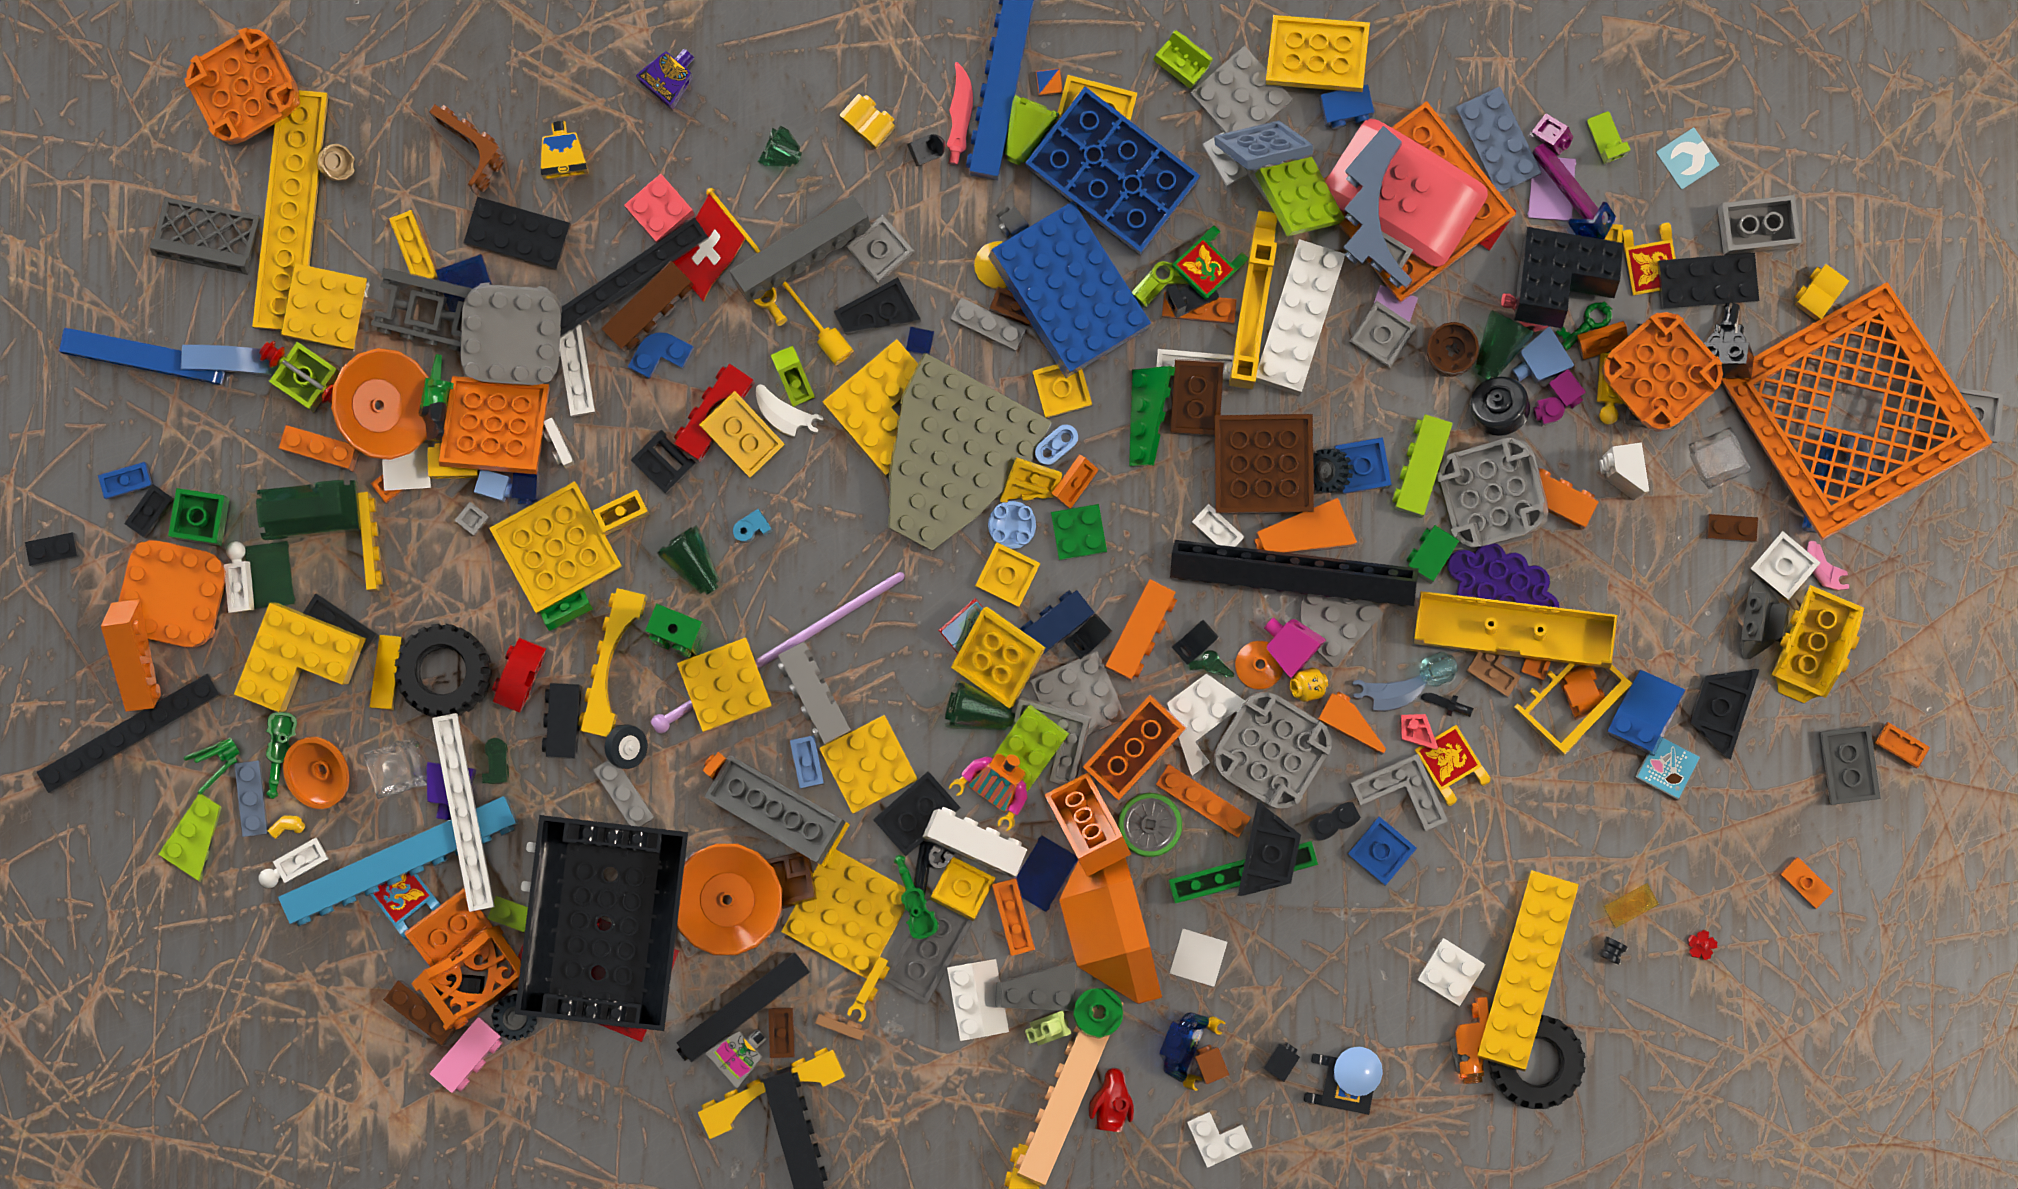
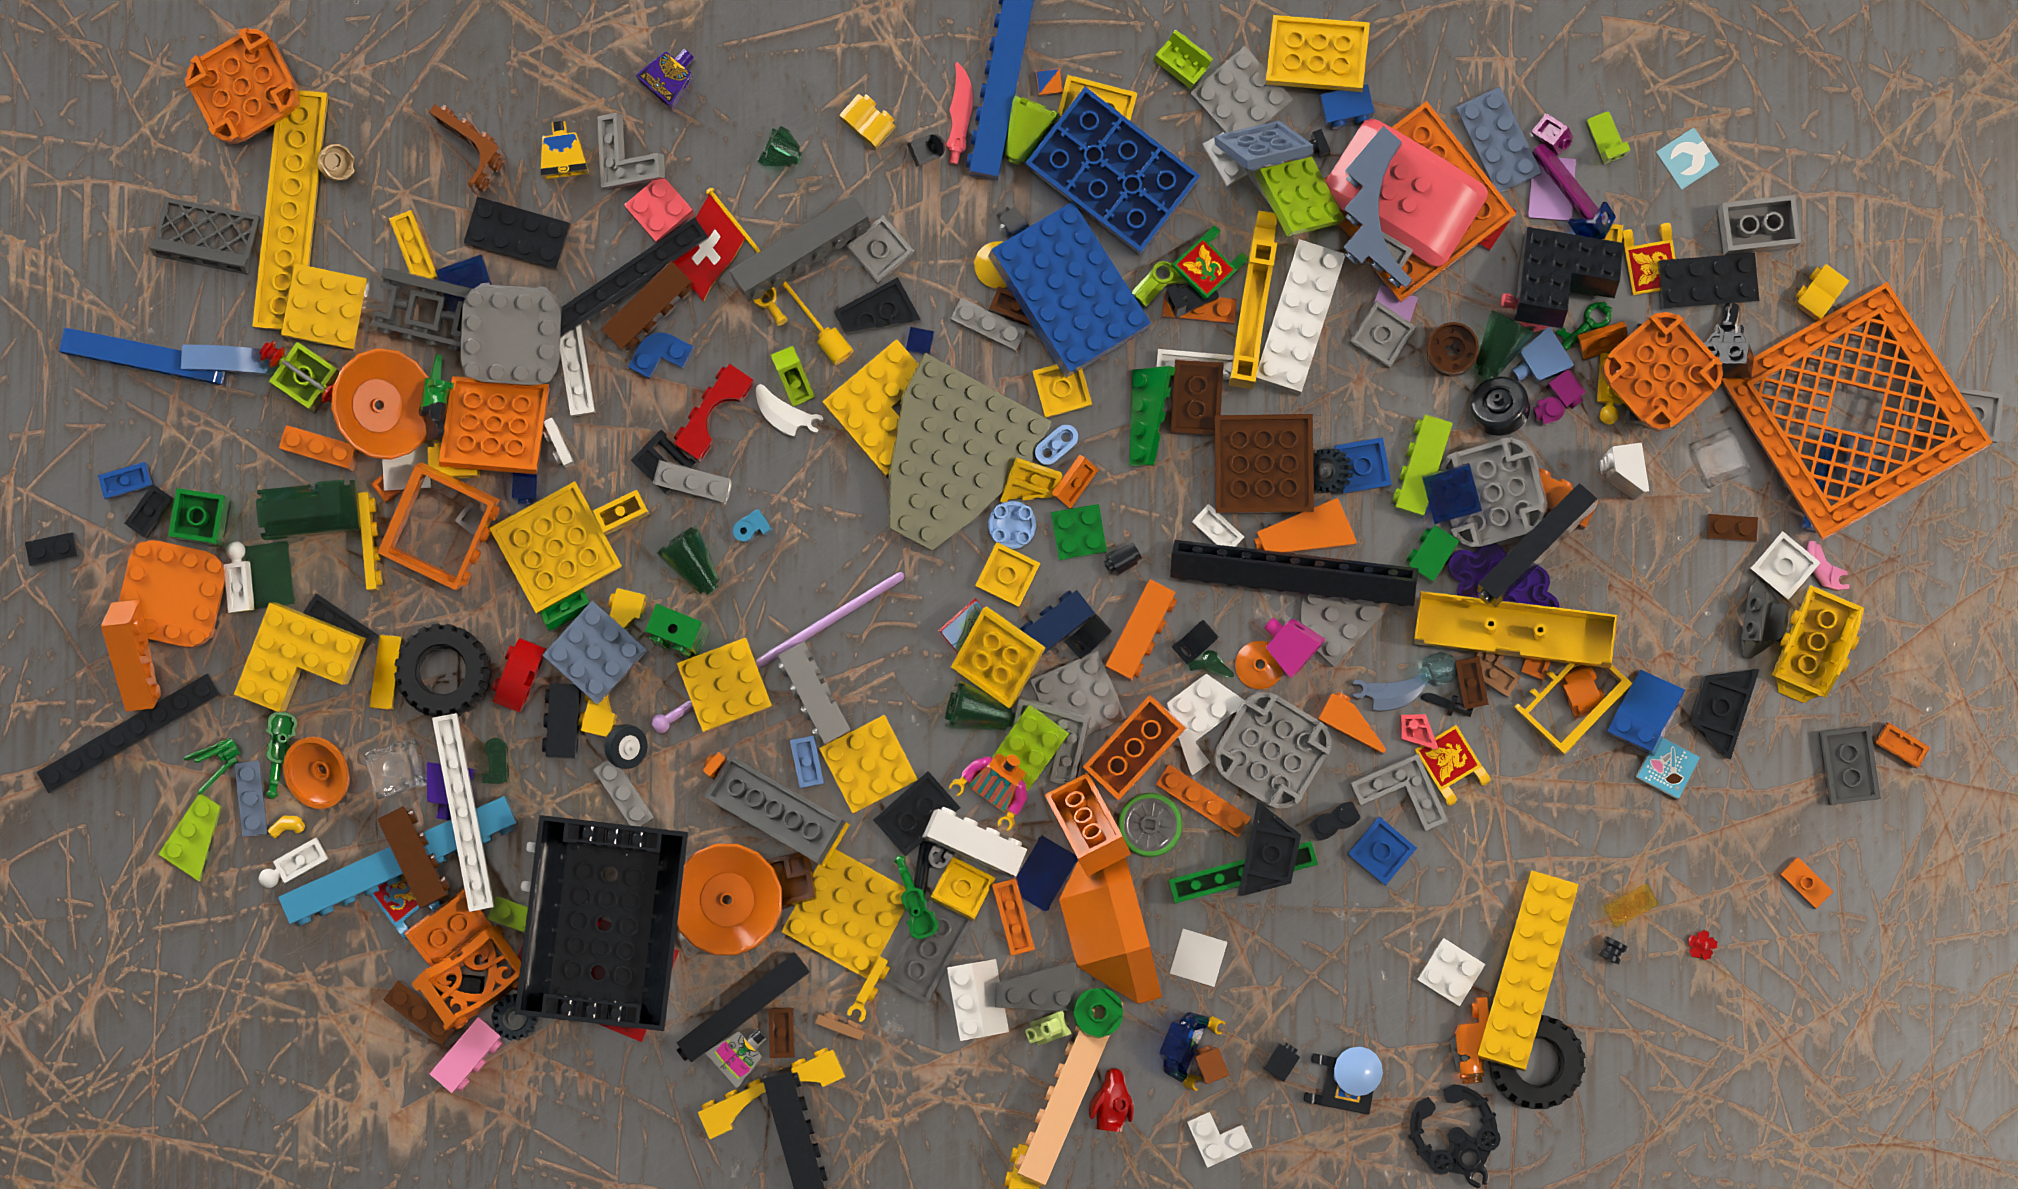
(401, 514): none -> orange window
(413, 856): none -> reddish brown brick
(493, 486): light blue brick -> none
(595, 652): none -> sand blue plate
(614, 168): none -> light grey plate
(691, 481): none -> light grey plate
(742, 434): yellow plate -> none
(1122, 559): none -> black brick
(1308, 684): yellow head -> none
(1319, 144): none -> black plate
(1451, 493): none -> clear blue plate
(1460, 1142): none -> black piece
(1471, 682): none -> reddish brown plate
(1536, 545): none -> black brick

